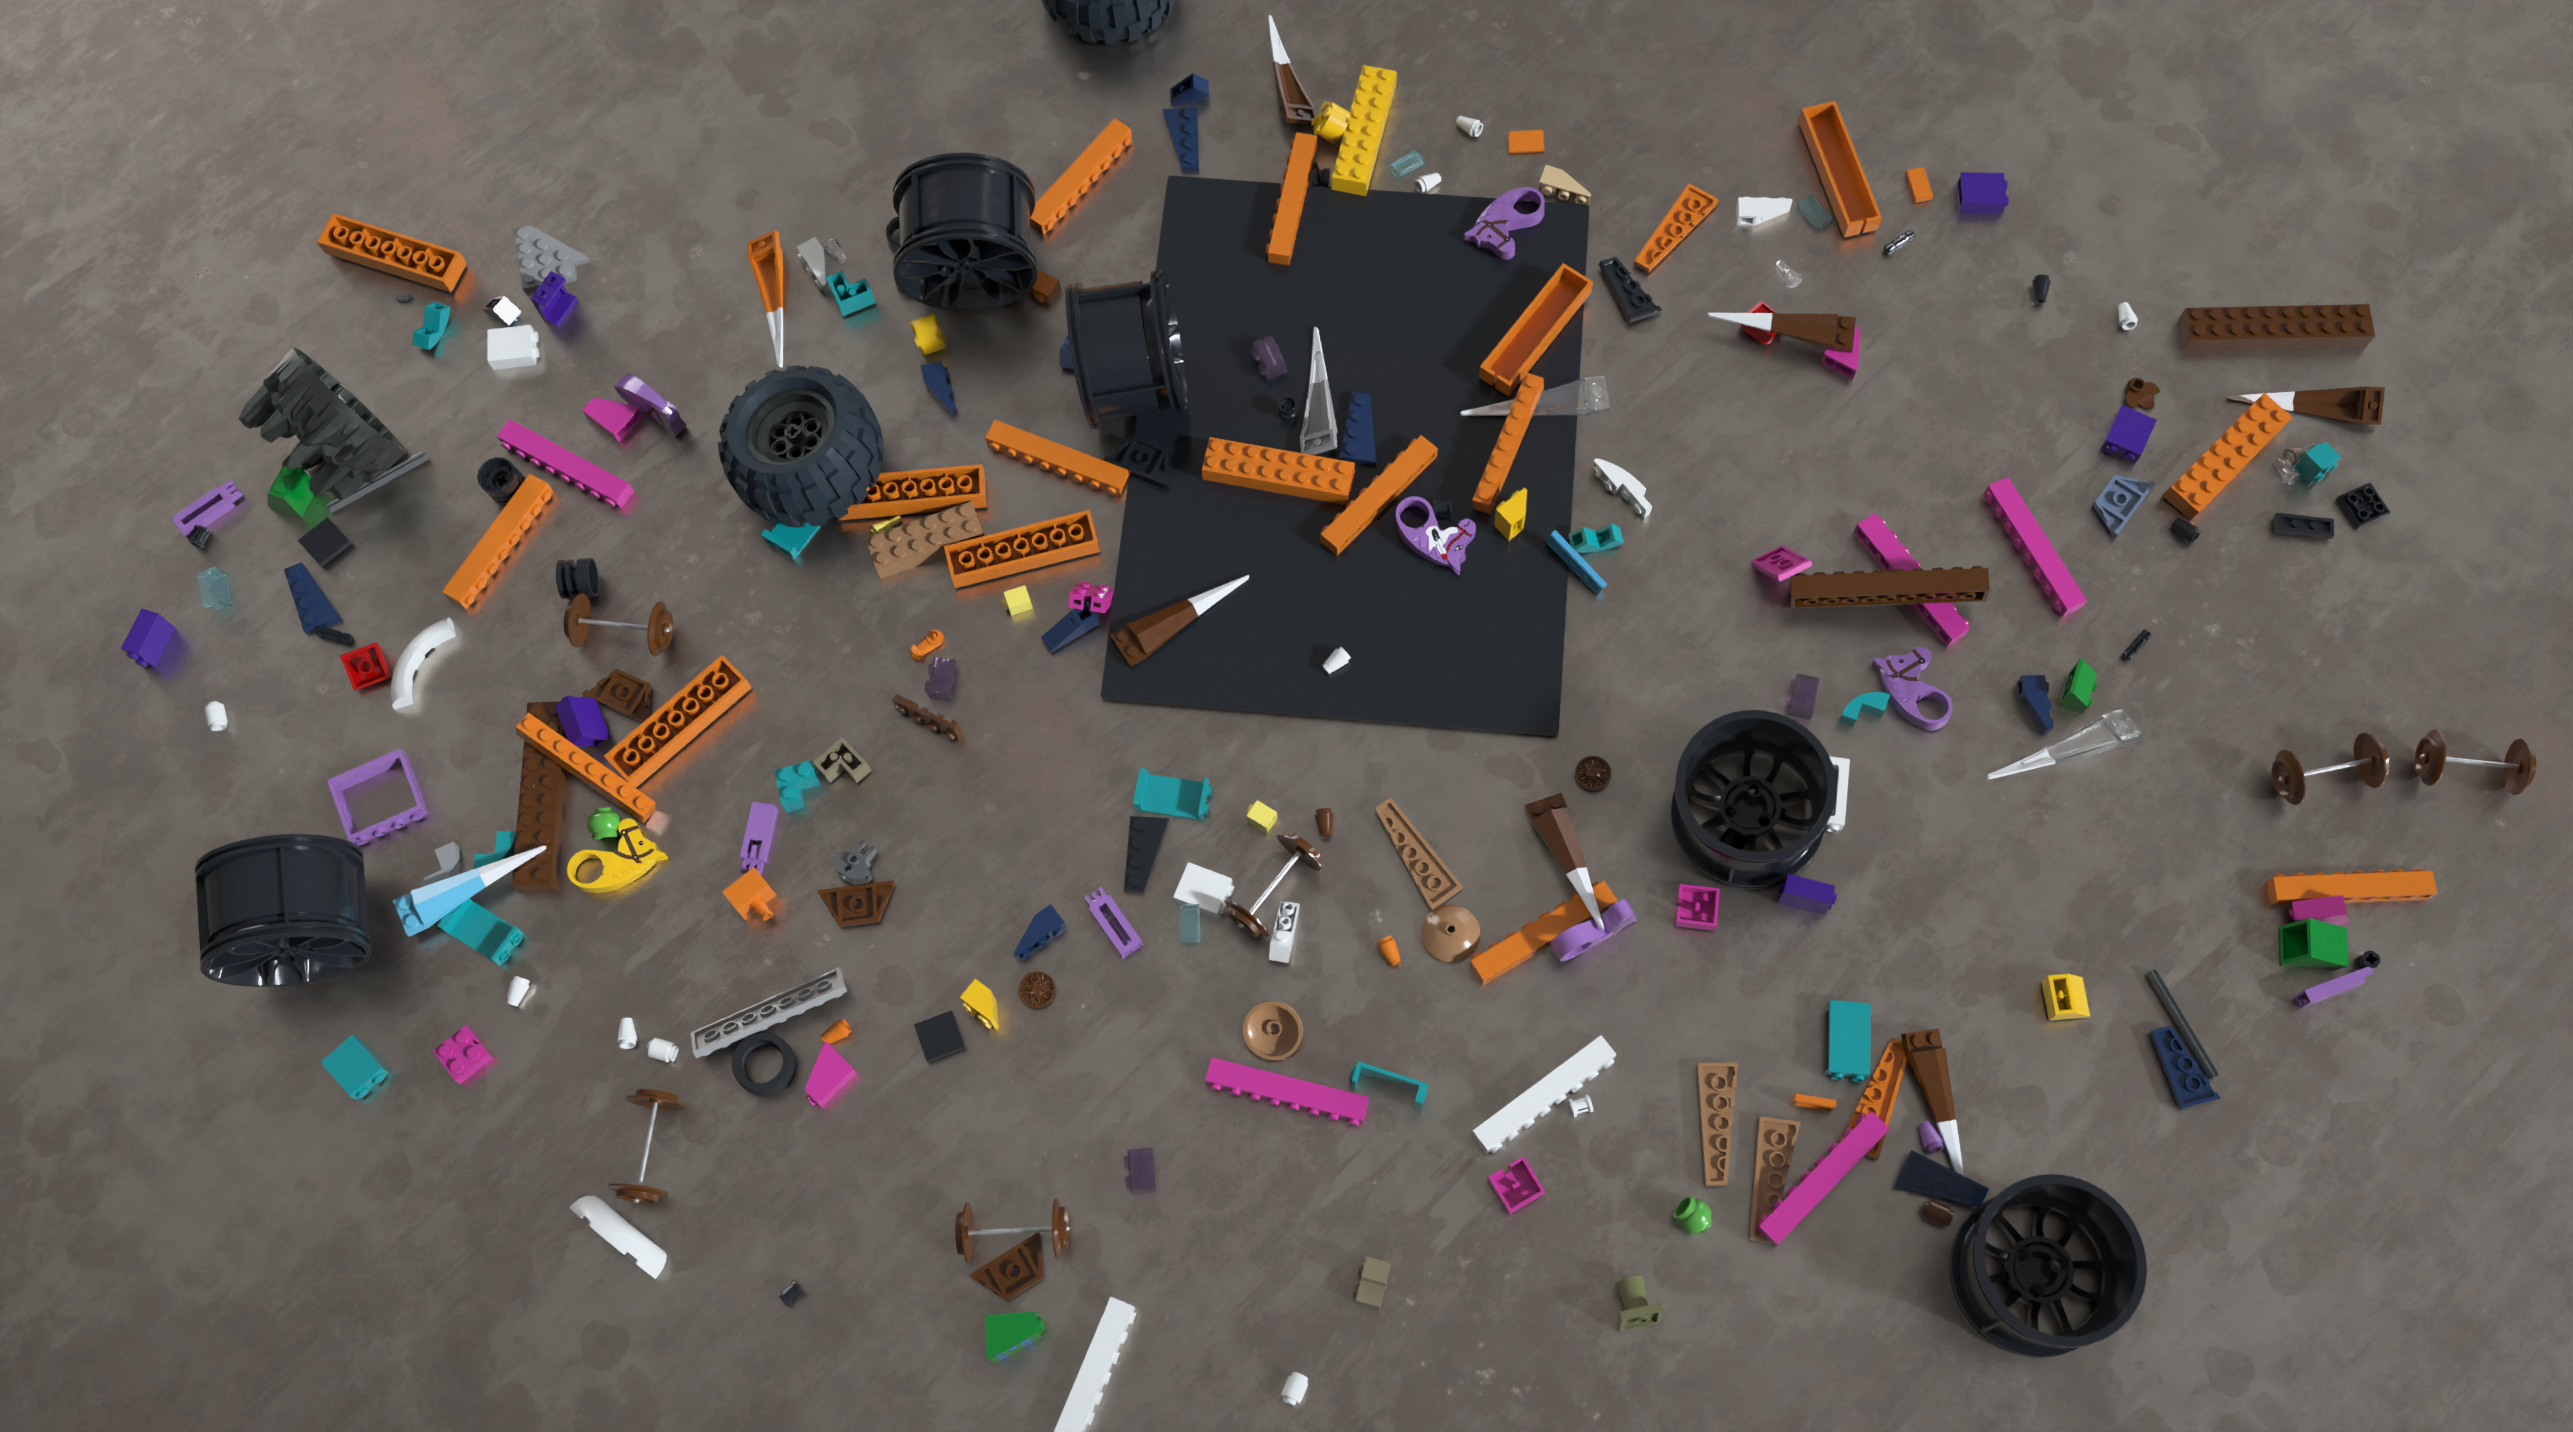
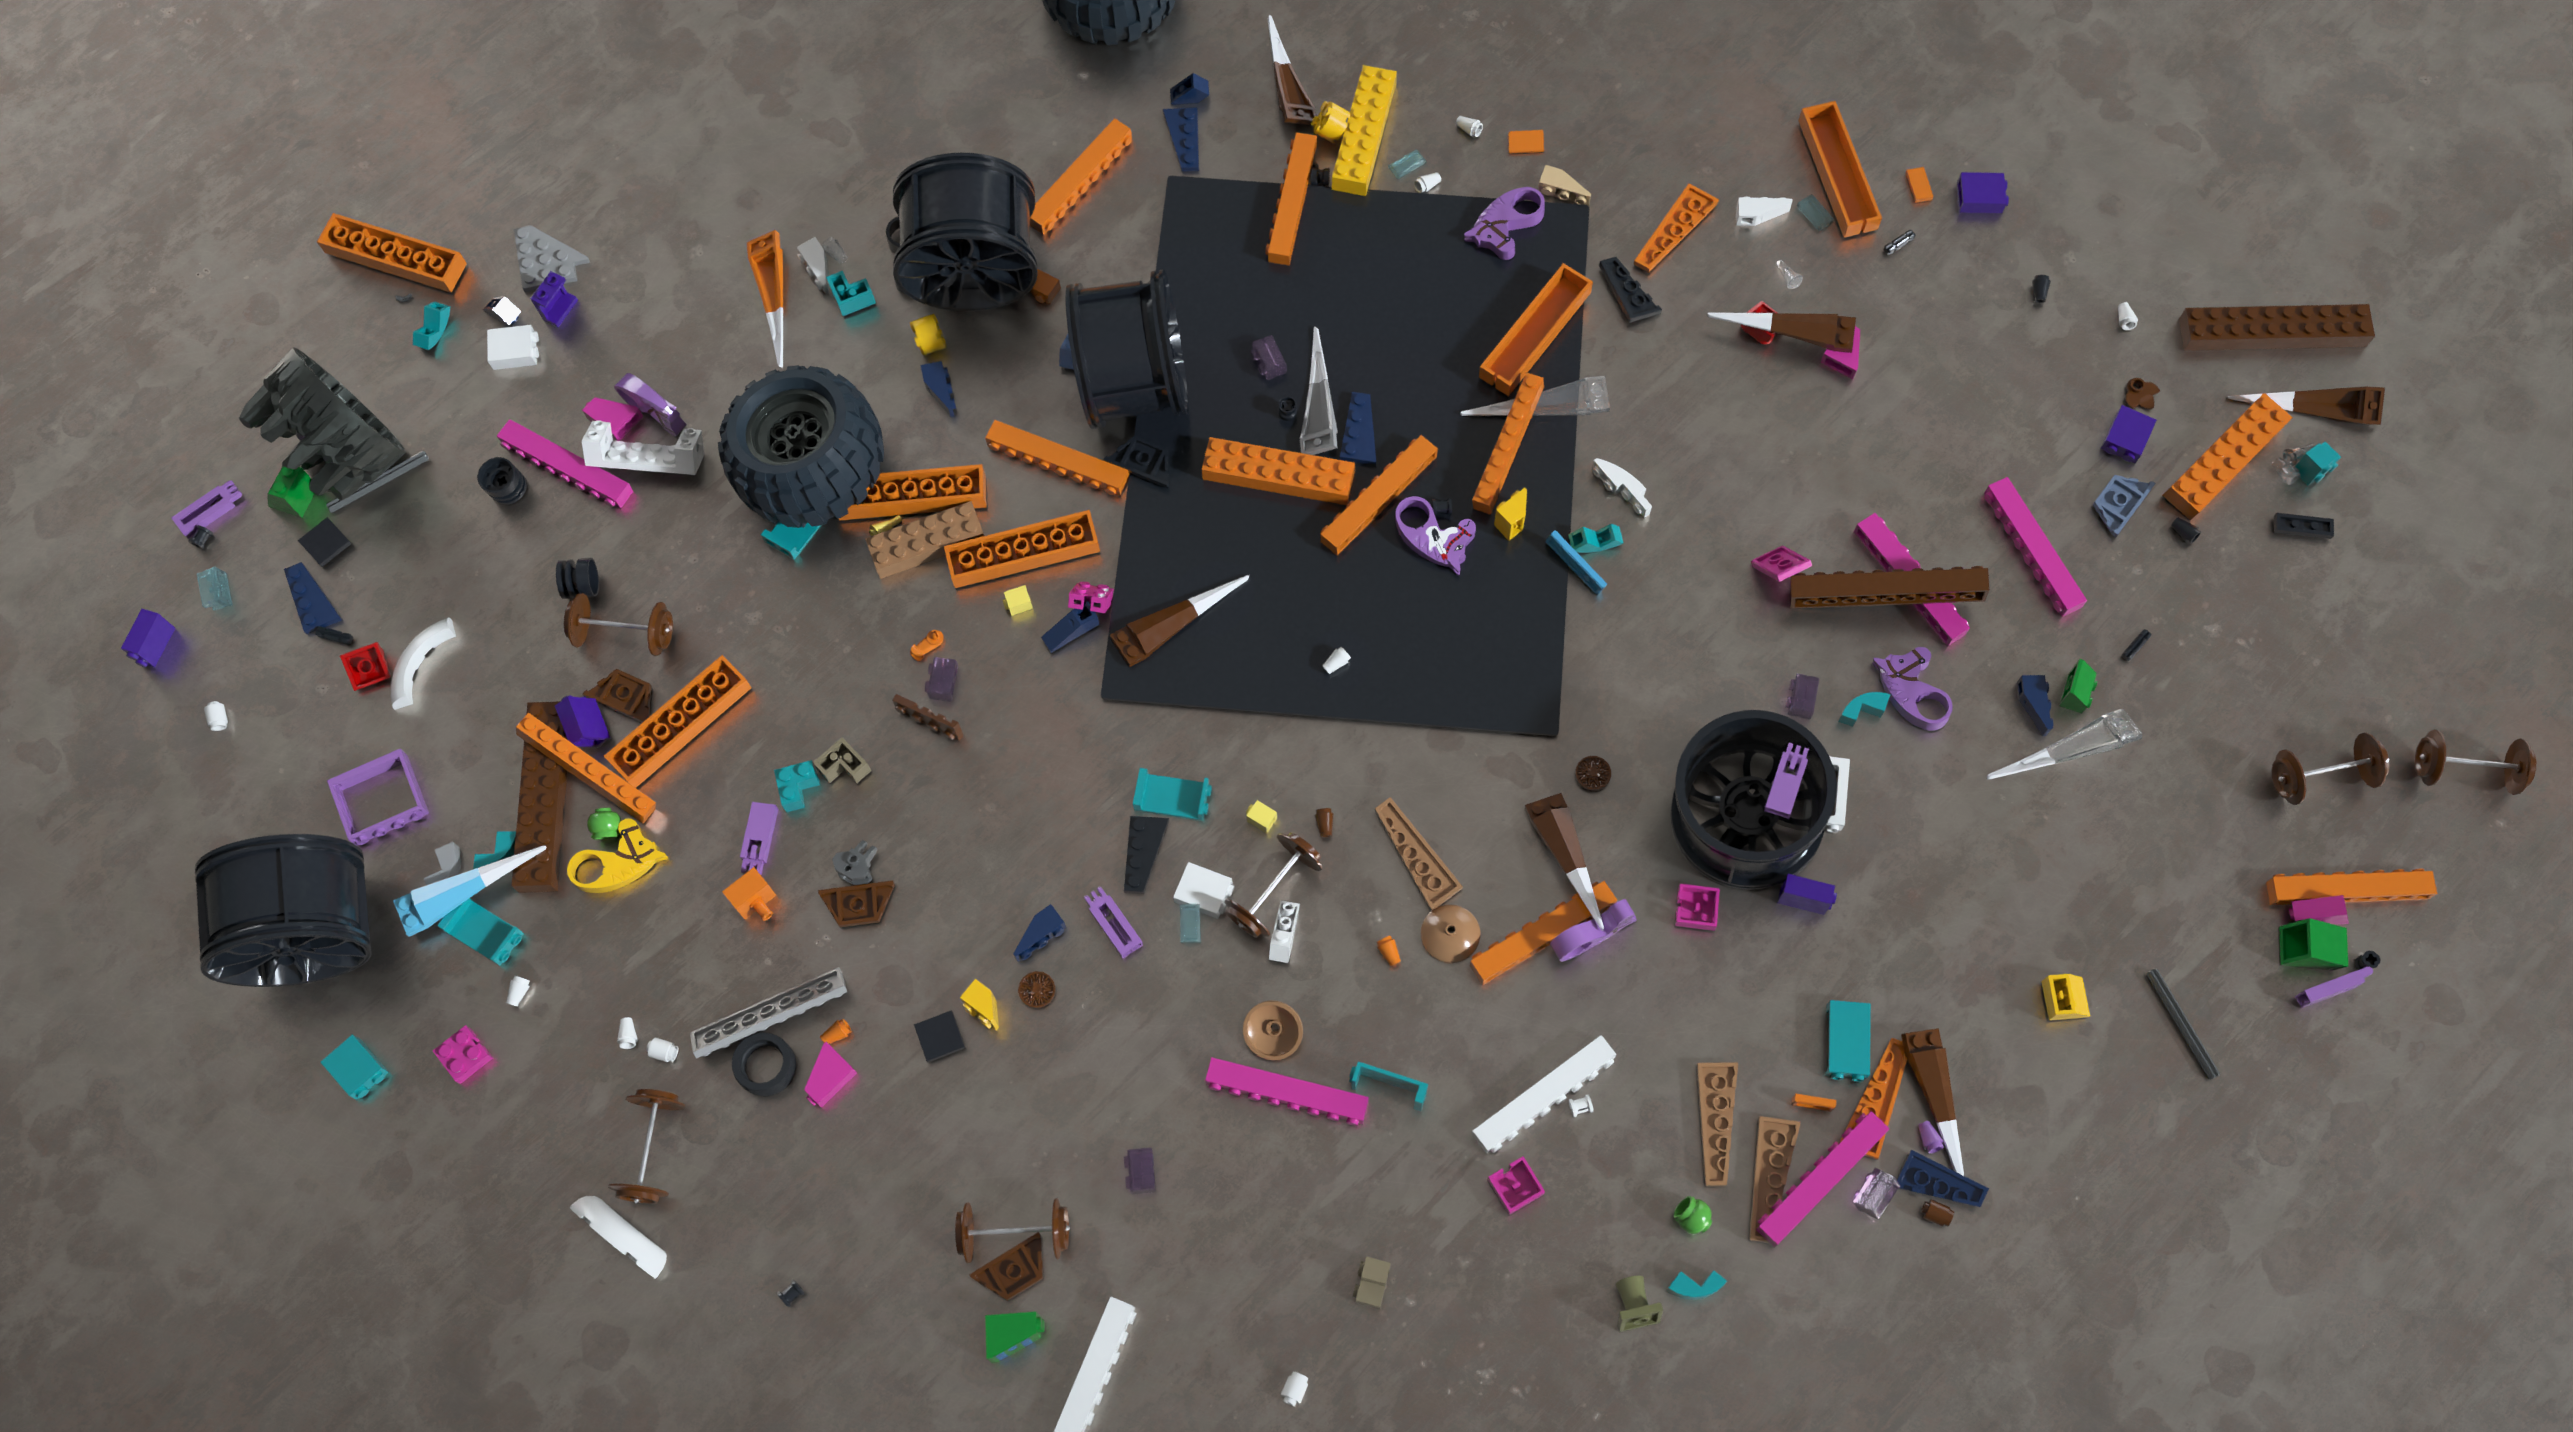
(497, 541): orange brick -> none
(681, 458): none -> white plate
(1688, 1289): none -> teal brick
(1786, 785): none -> medium lavender hinge
(1876, 1193): none -> clear purple brick
(2110, 1231): black wheel -> none
(2184, 1076): dark blue wing -> none
(2363, 506): black tile -> none

